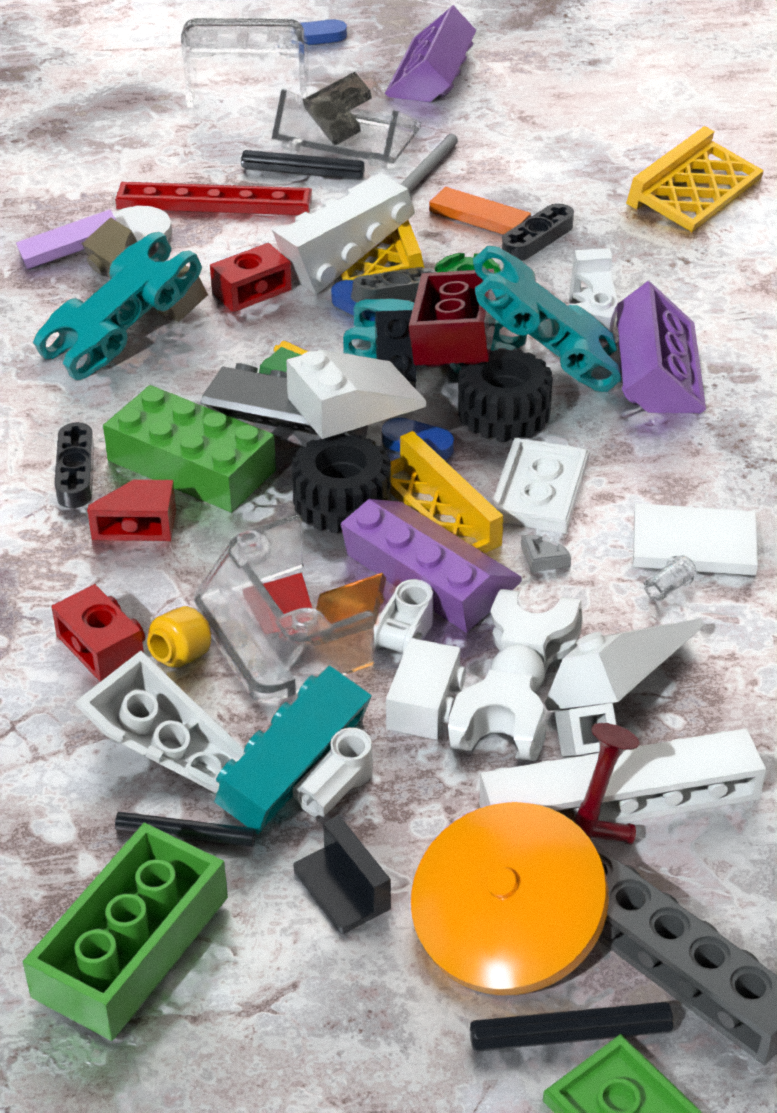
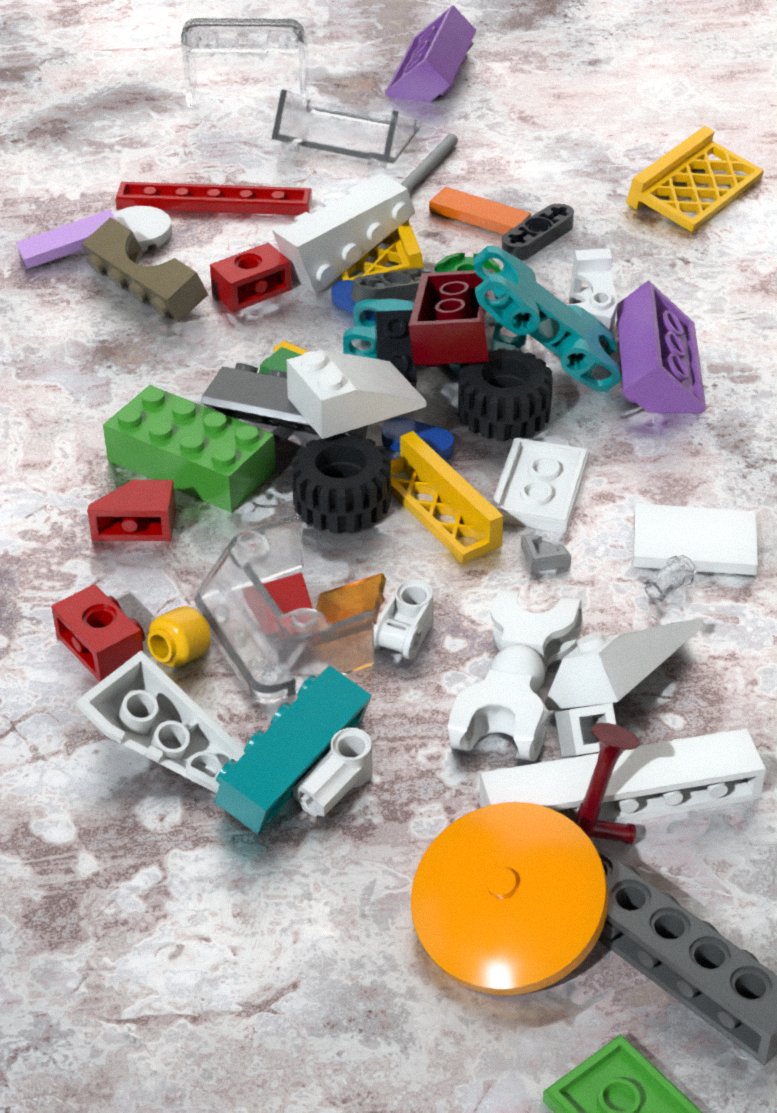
(81, 474): black beam -> none
(102, 320): teal piece -> none
(126, 930): bright green brick -> none
(188, 829): black bar -> none
(303, 164): black axle -> none
(325, 31): tile -> none
(332, 107): clear smoke plate -> none
(345, 878): black panel -> none
(409, 546): medium lavender slope -> none
(424, 688): white brick -> none
(571, 1026): black axle -> none

